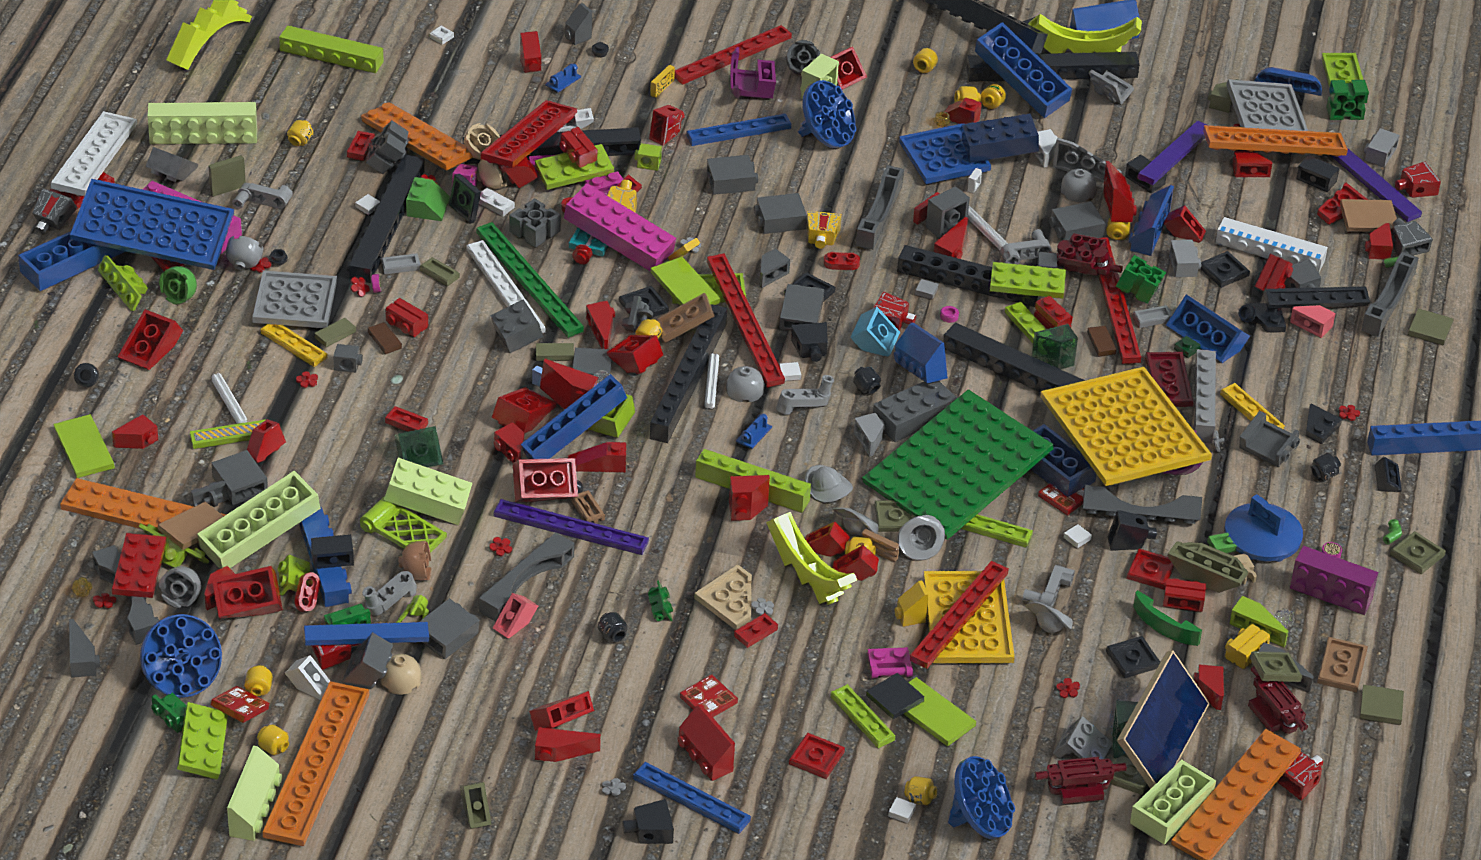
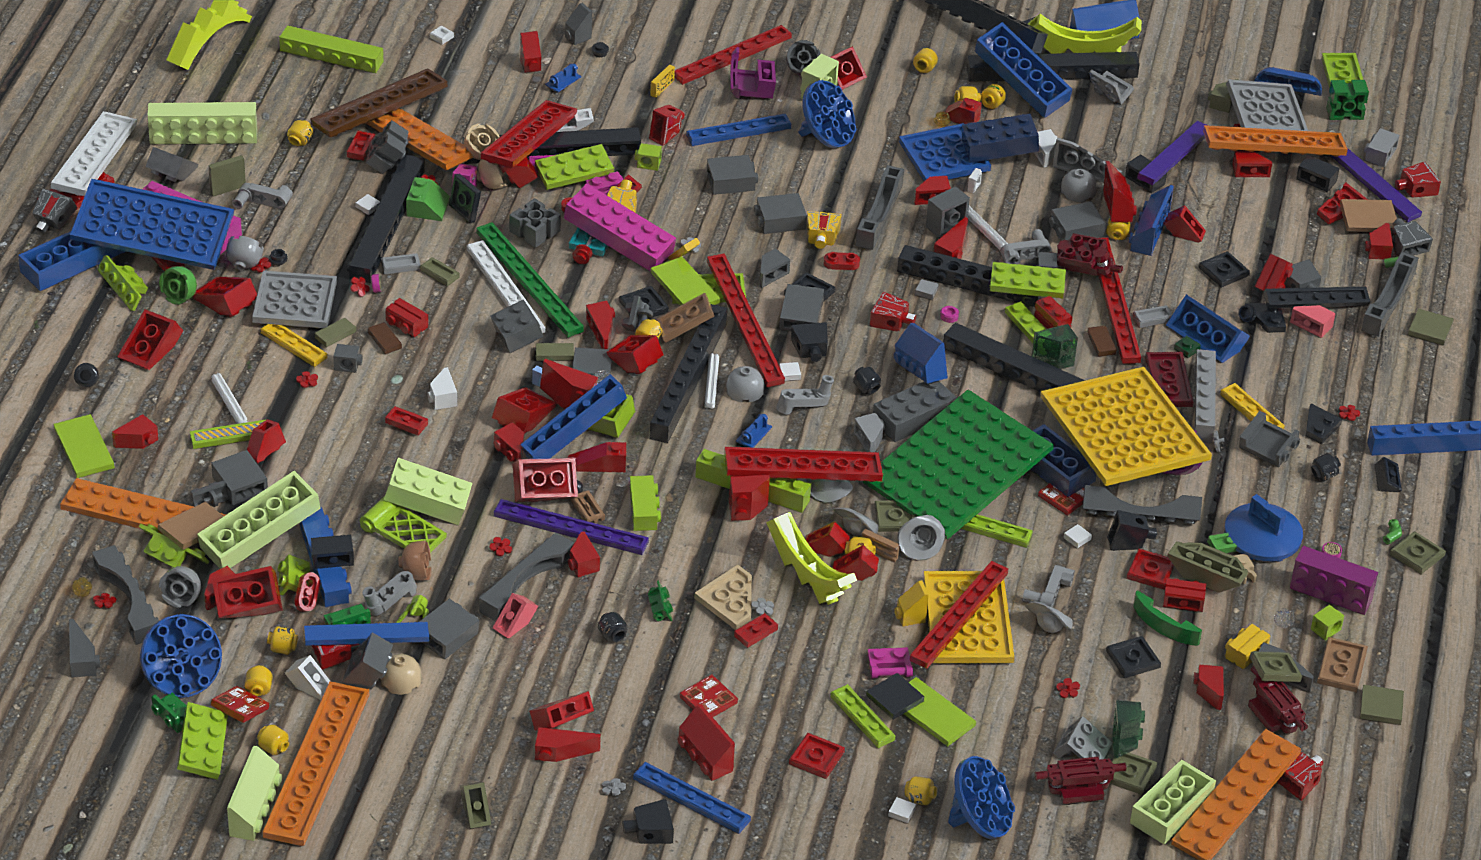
(139, 565): red plate -> none
(226, 294): none -> red slope
(282, 640): none -> yellow head
(379, 102): none -> reddish brown plate
(420, 447): clear green slope -> none
(443, 391): none -> white slope
(496, 202): white plate -> none
(578, 147): red brick -> none
(583, 557): none -> red slope
(644, 503): none -> lime brick
(803, 464): none -> red plate
(875, 333): medium azure slope -> none
(920, 211): red plate -> none
(930, 188): none -> red slope
(1140, 279): green brick -> none
(1163, 720): clear blue door -> none
(1184, 258): light grey brick -> none
(1251, 612): lime slope -> none
(1267, 242): white brick -> none
(1327, 622): none -> lime brick

